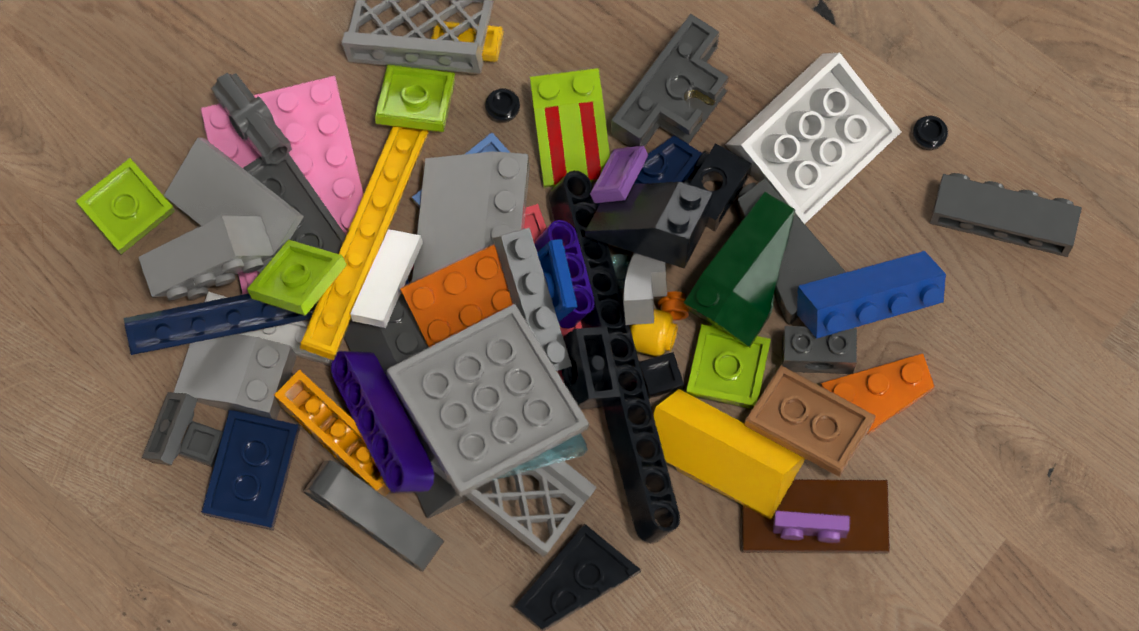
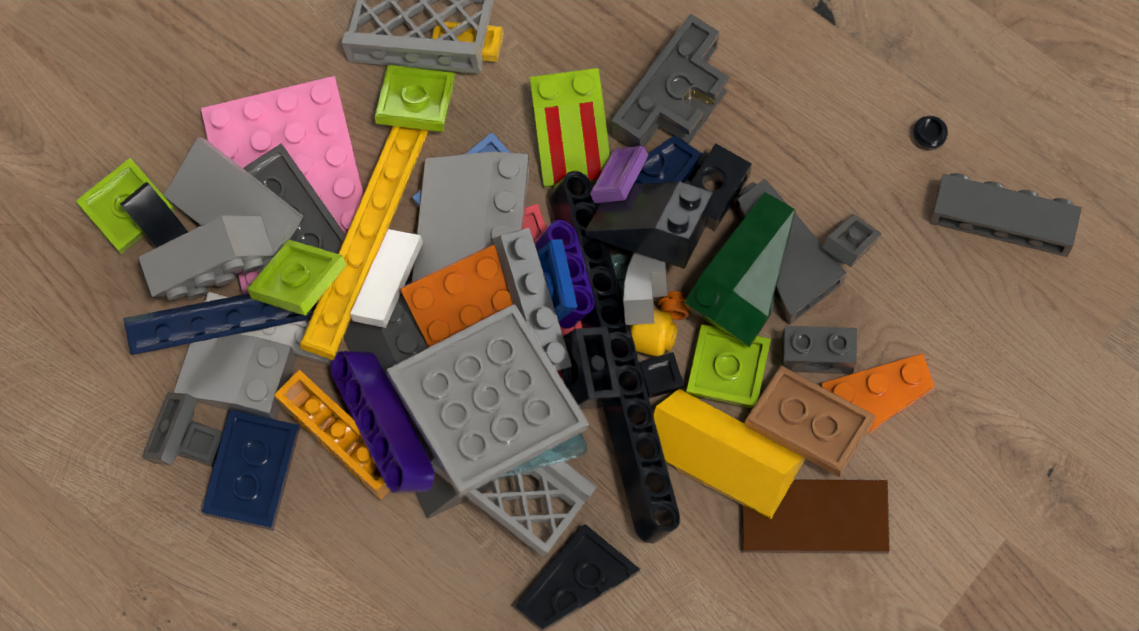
(152, 215): none -> black slope
(251, 118): dark grey piece -> none
(374, 514): dark grey beam -> none
(502, 105): black plate -> none
(795, 525): medium lavender plate -> none
(815, 135): white slope -> none
(851, 240): none -> dark grey plate
(870, 294): blue brick -> none

